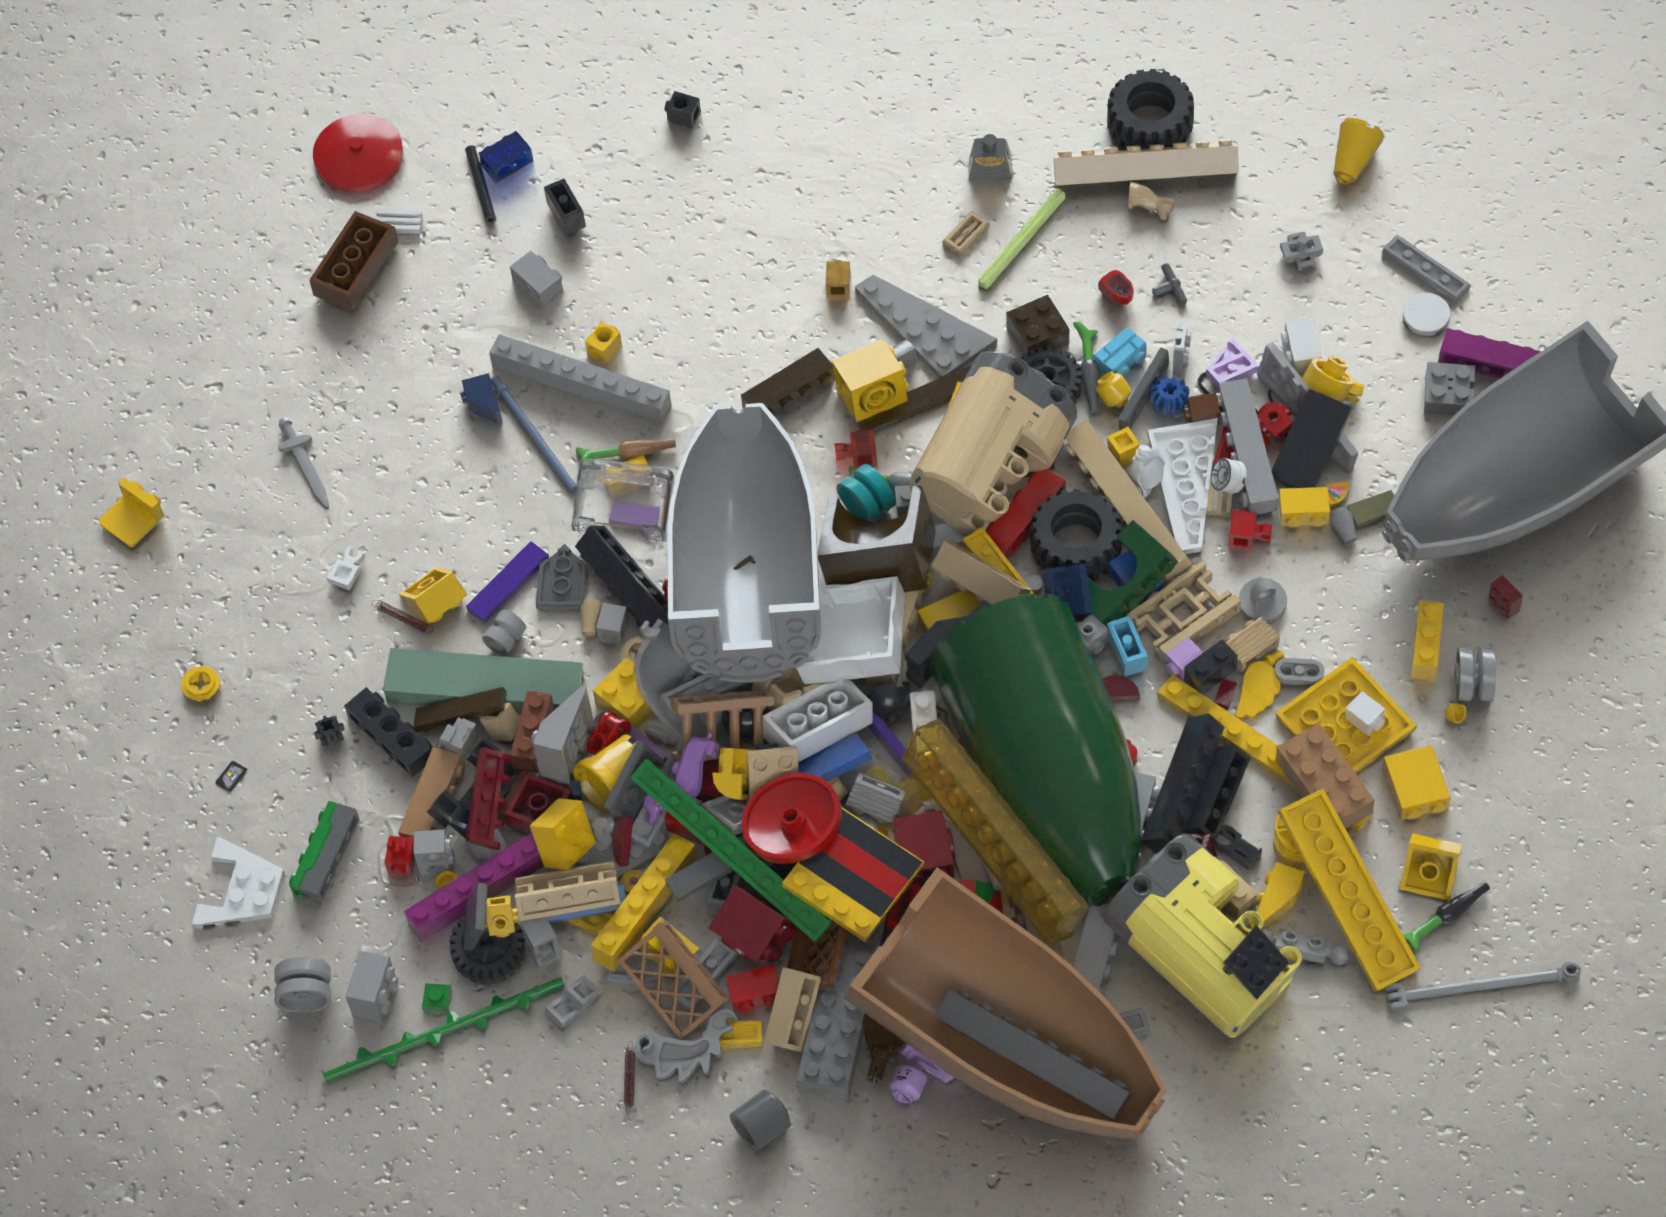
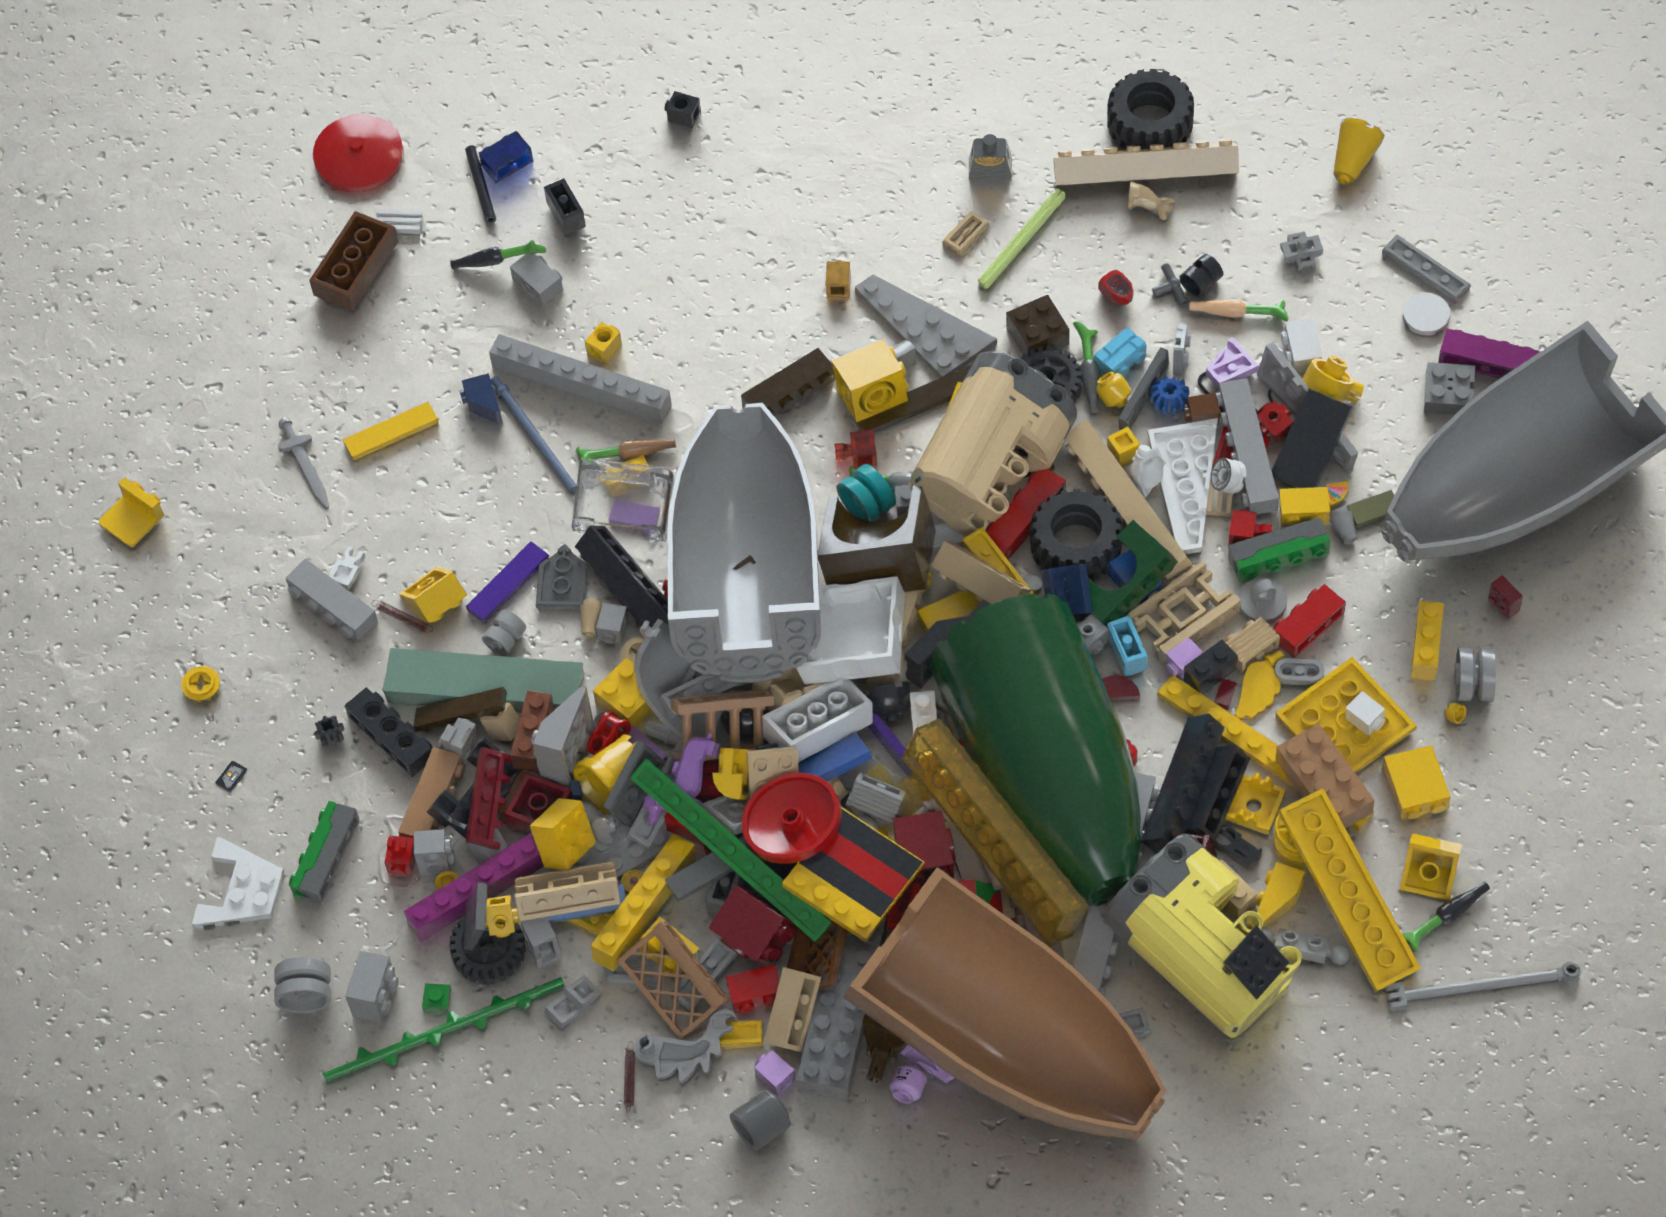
(331, 600): none -> light grey brick
(390, 431): none -> yellow tile
(495, 255): none -> black piece
(622, 840): dark red tile -> none
(774, 1072): none -> lavender brick
(1033, 1055): dark grey brick -> none
(1197, 278): none -> black wheel
(1238, 308): none -> light nougat piece
(1266, 793): none -> yellow piece
(1279, 549): none -> piece
(1309, 620): none -> red brick

